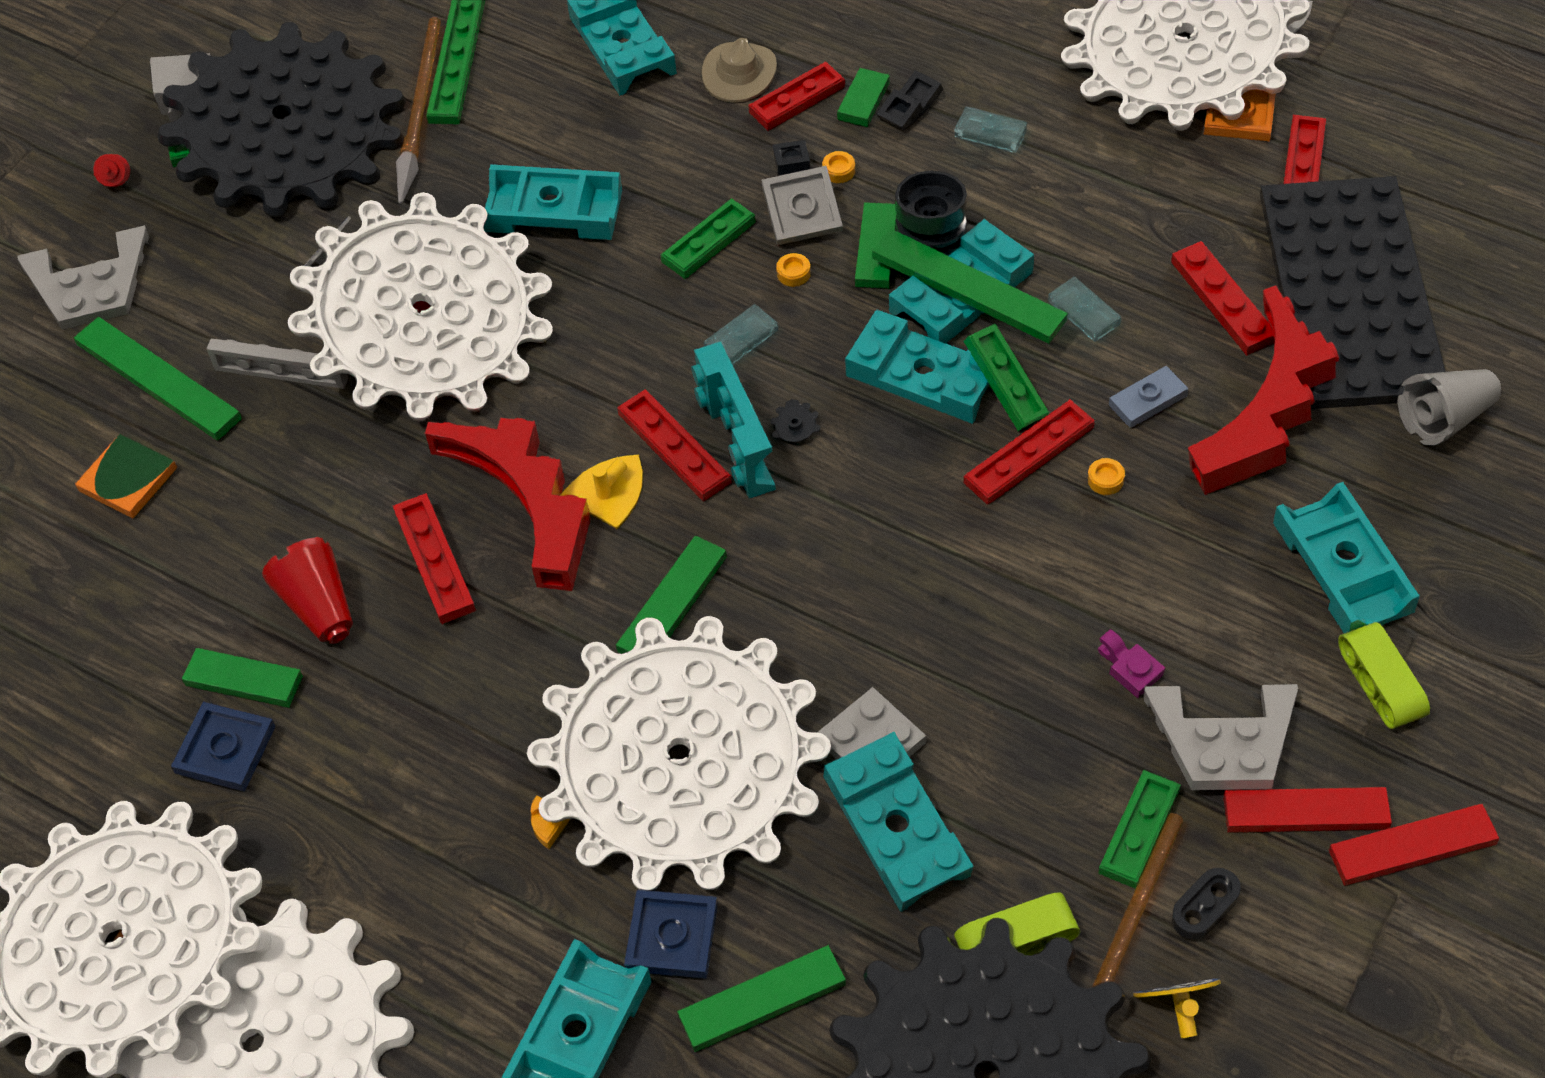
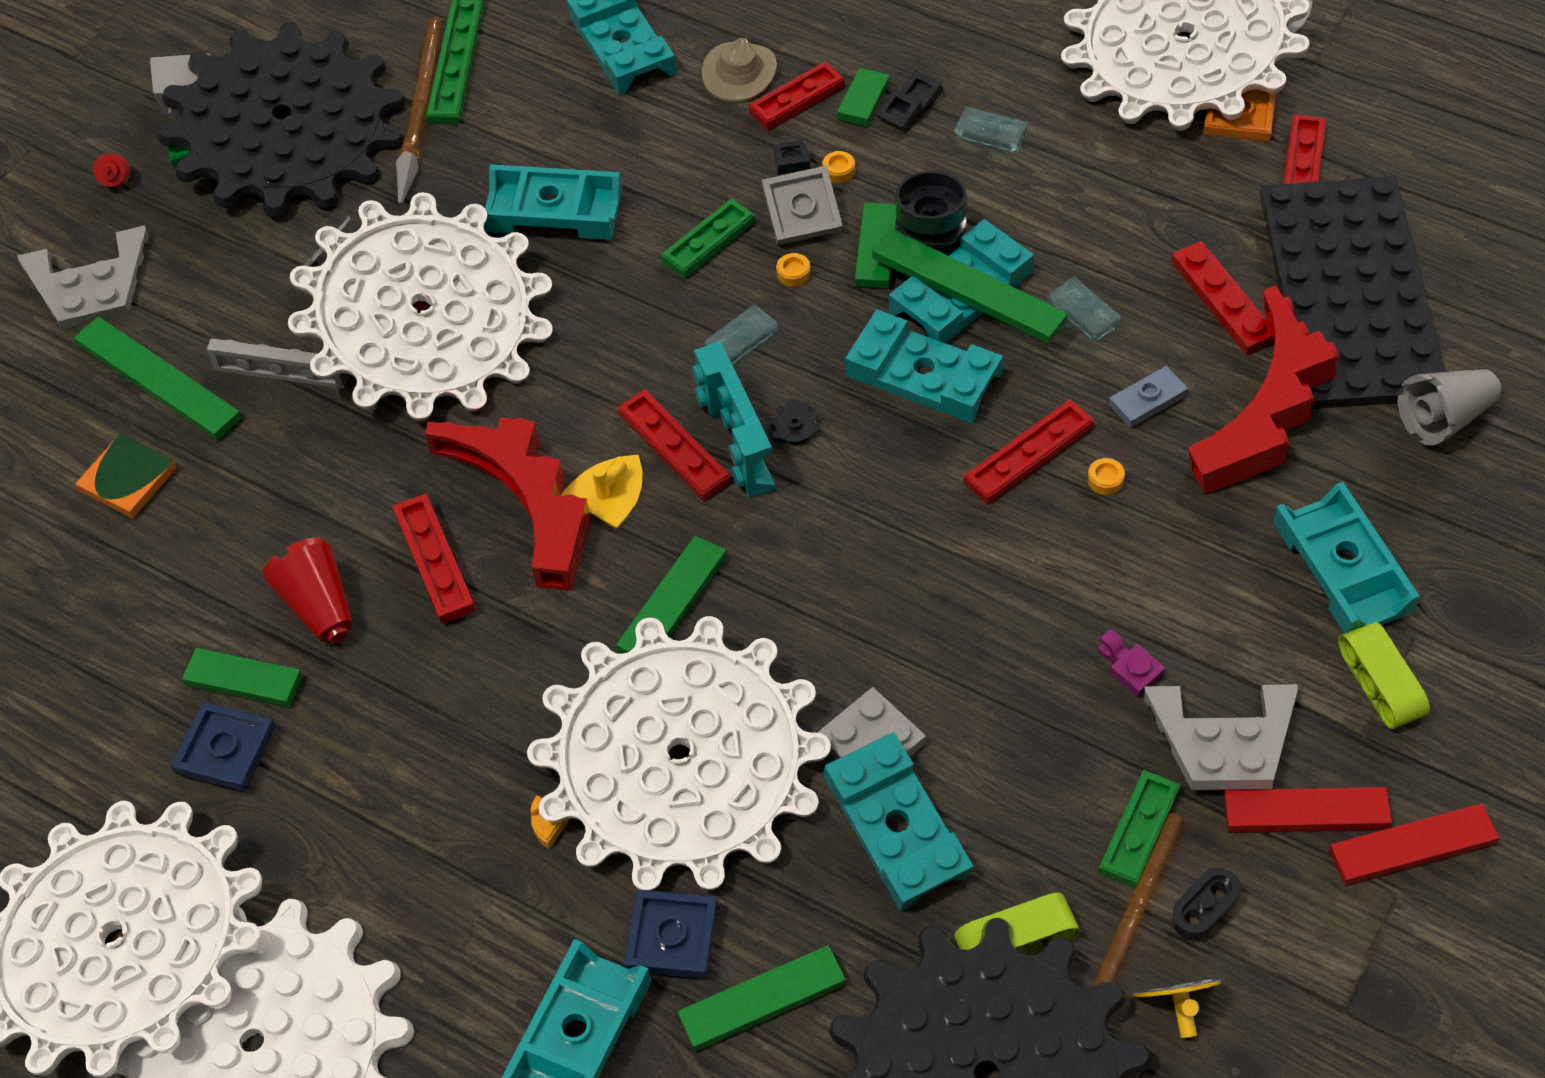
(1006, 377): green tile -> none

